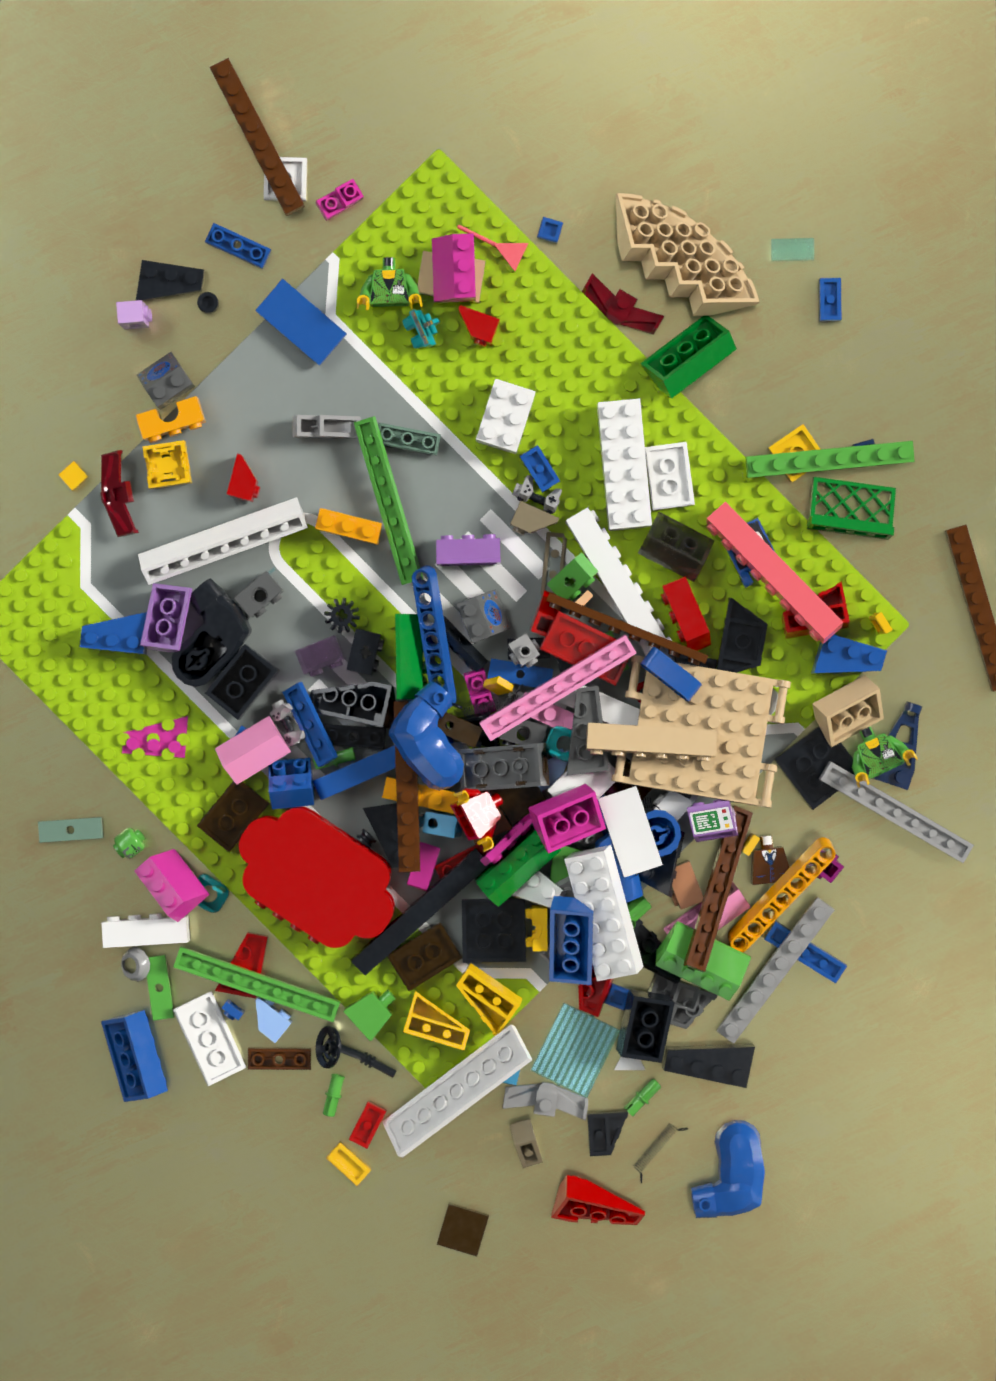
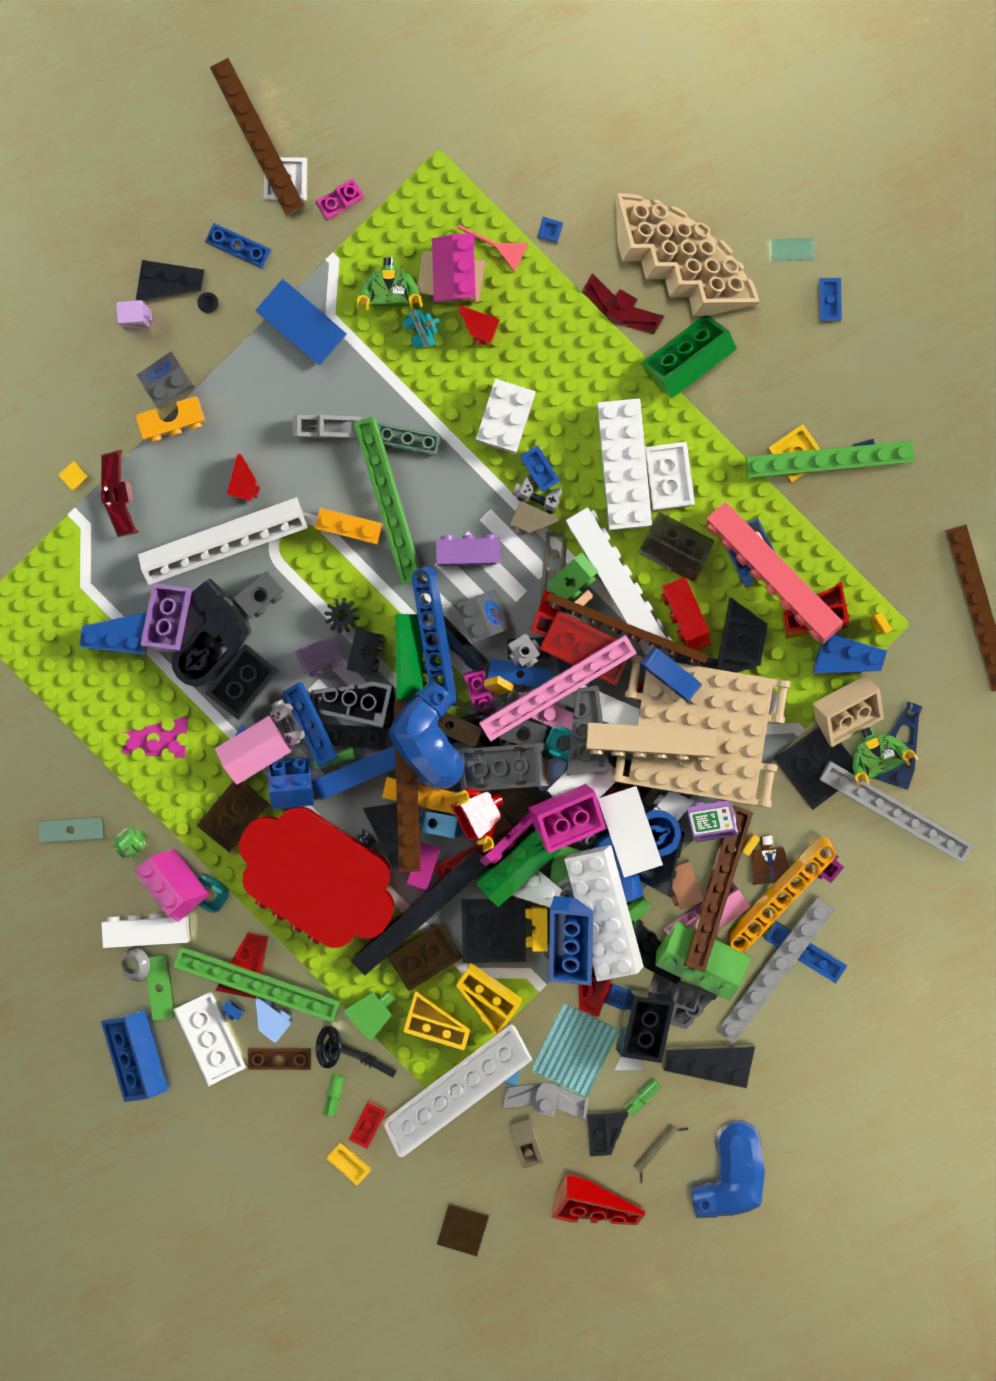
(157, 466): yellow brick -> none
(851, 526): green fence -> none

